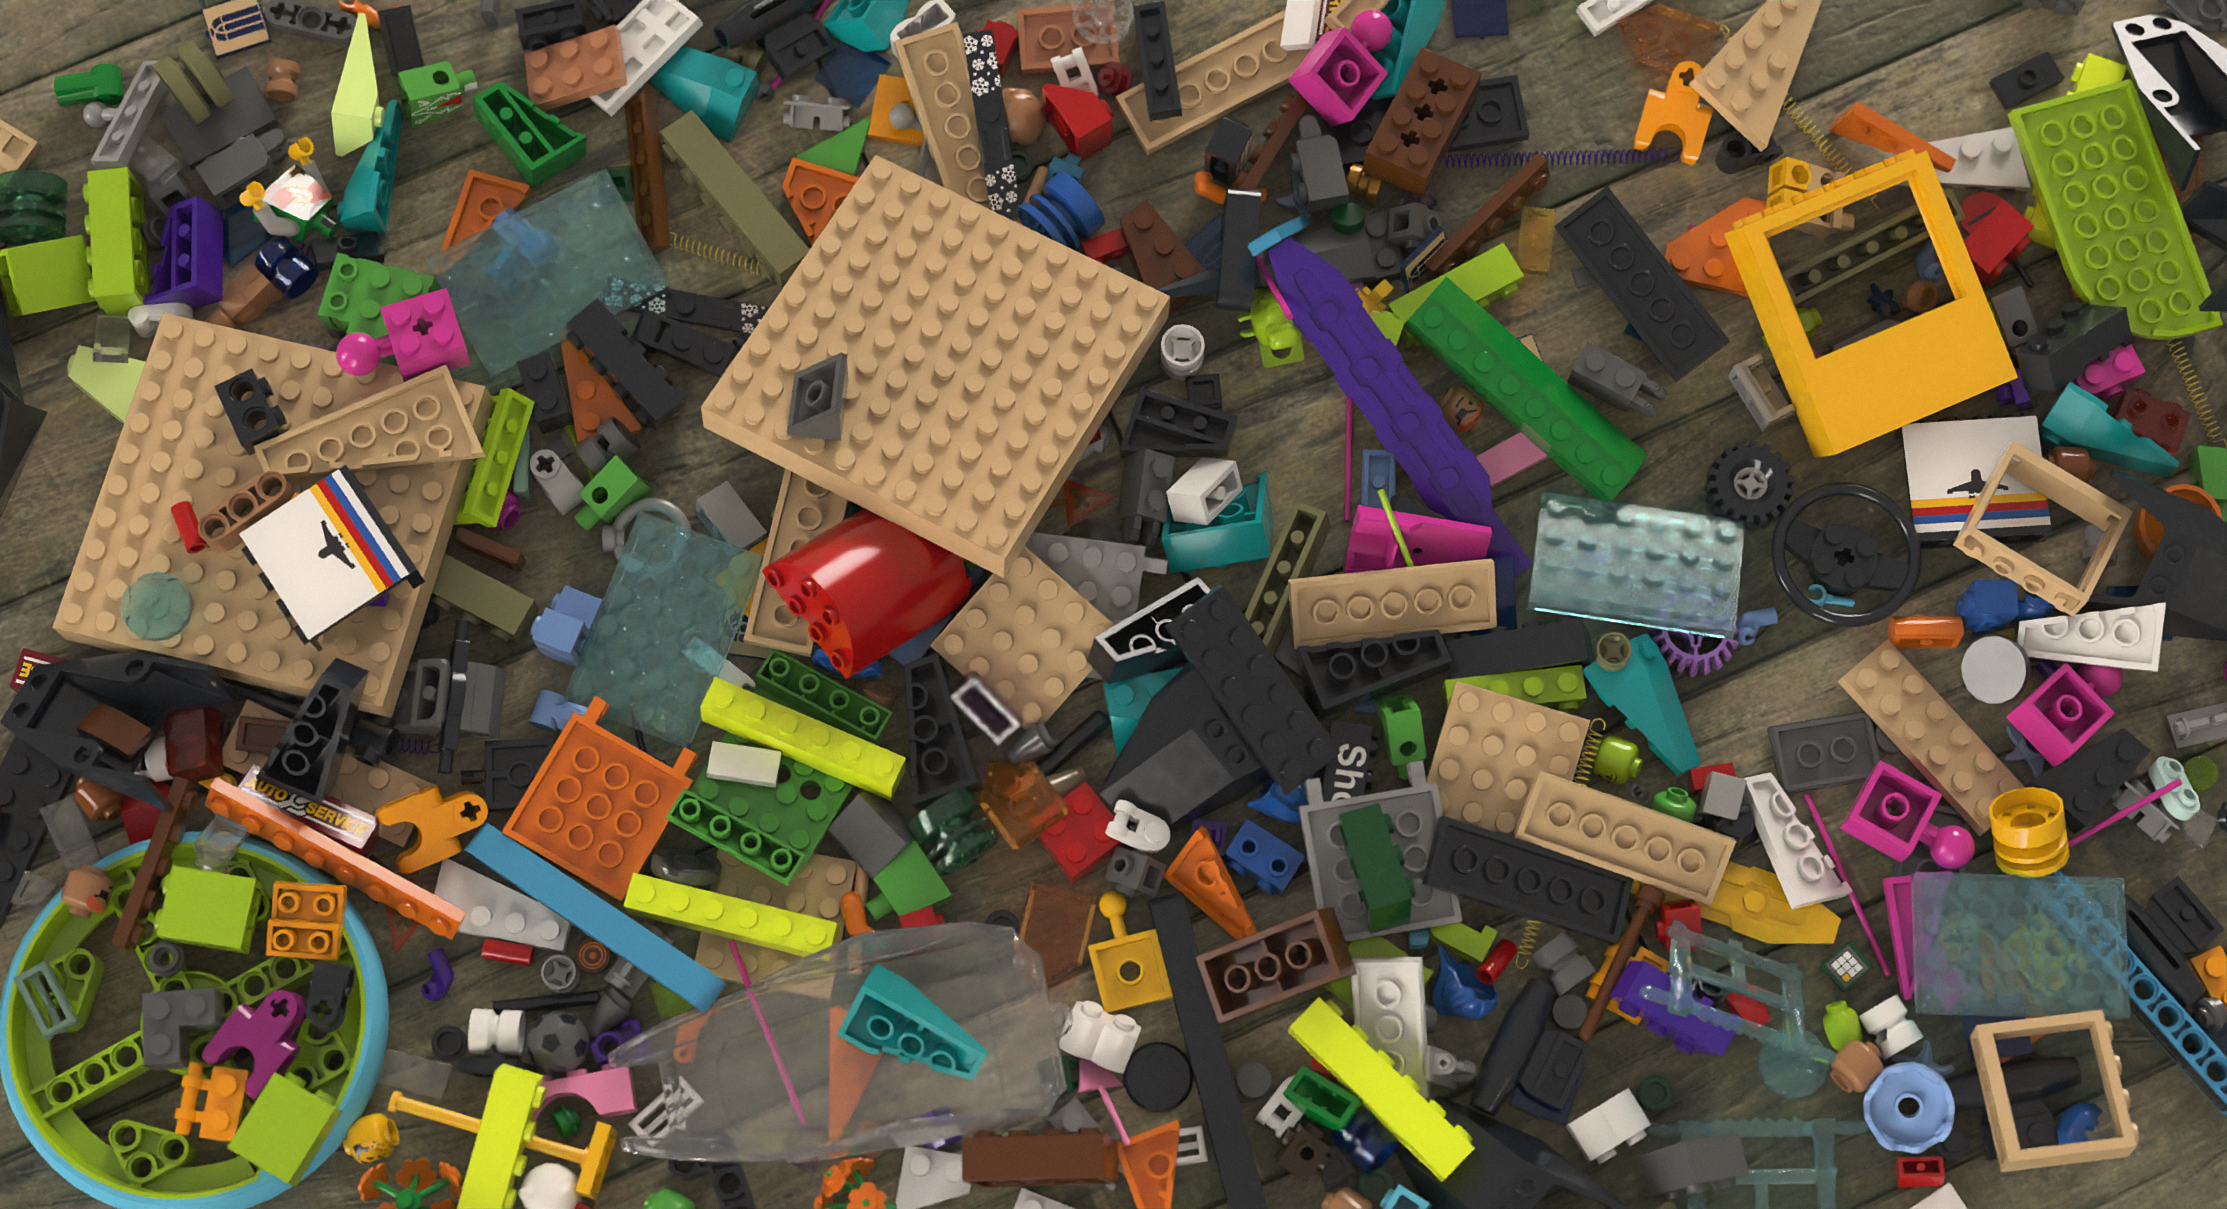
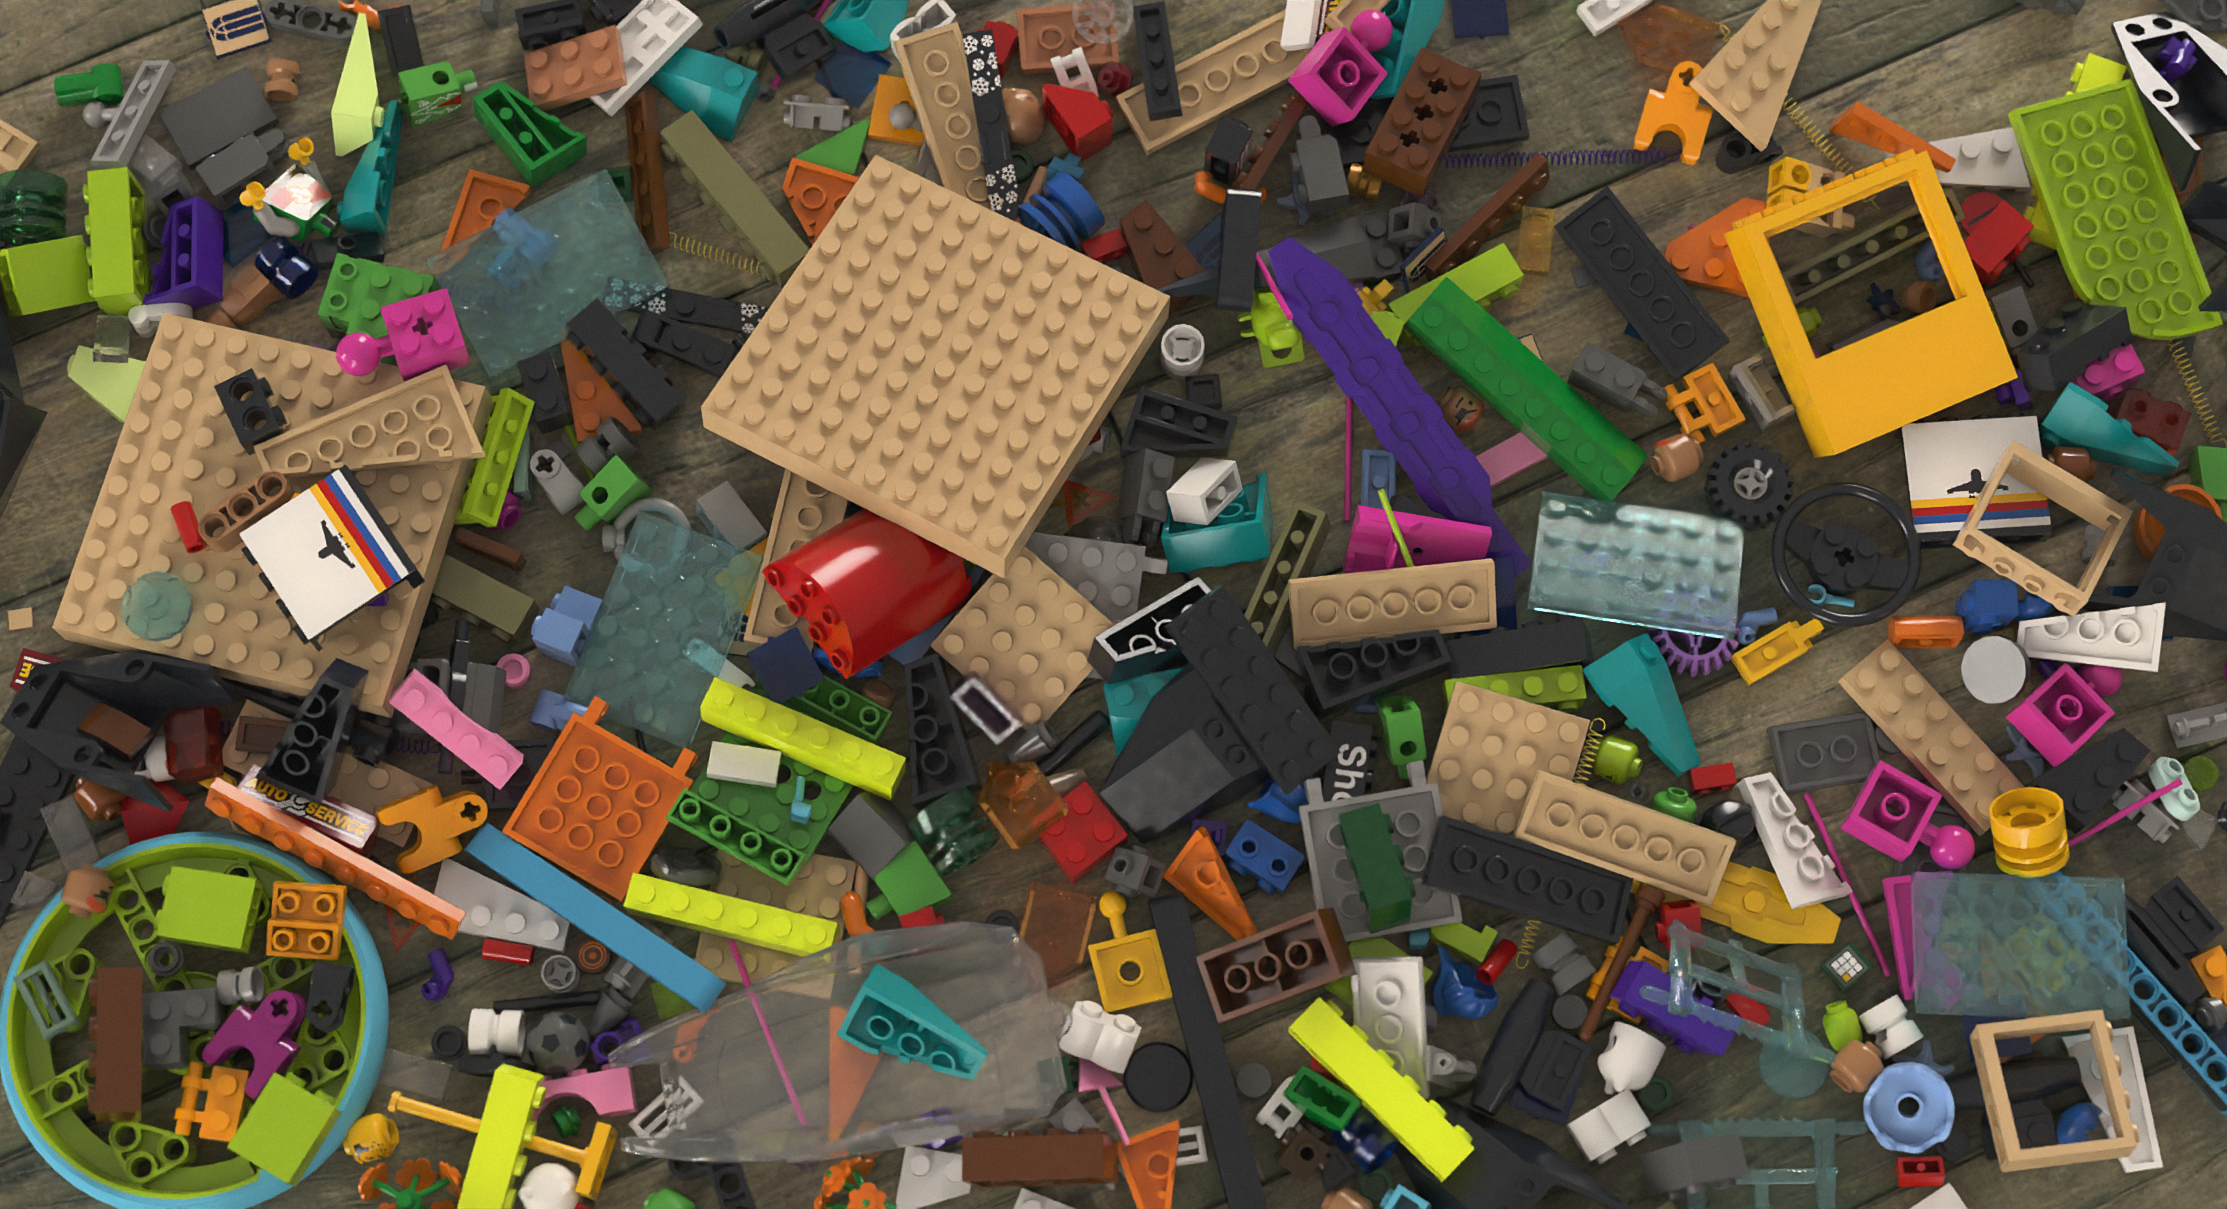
(20, 619): none -> tan window
(118, 1044): none -> reddish brown brick
(155, 866): reddish brown plate -> none
(194, 81): olive wheel -> none
(219, 844): clear bracket -> none
(238, 986): none -> light grey wheel
(440, 718): none -> bright pink arch
(517, 670): none -> bright pink tile
(785, 666): none -> clear blue piece
(800, 811): none -> medium azure hand
(819, 399): dark grey slope -> none
(1149, 834): white plate -> none
(1278, 234): dark azure tile -> none
(1348, 218): dark green tile -> none
(1617, 647): olive wheel -> none
(1629, 1058): none -> white piece
(1676, 457): none -> medium nougat head
(1711, 398): none -> light orange plate
(1721, 795): light grey panel -> none
(1775, 650): none -> yellow hinge
(2026, 80): black plate -> none
(2124, 1044): none -> white wing
(2177, 58): none -> dark purple plate

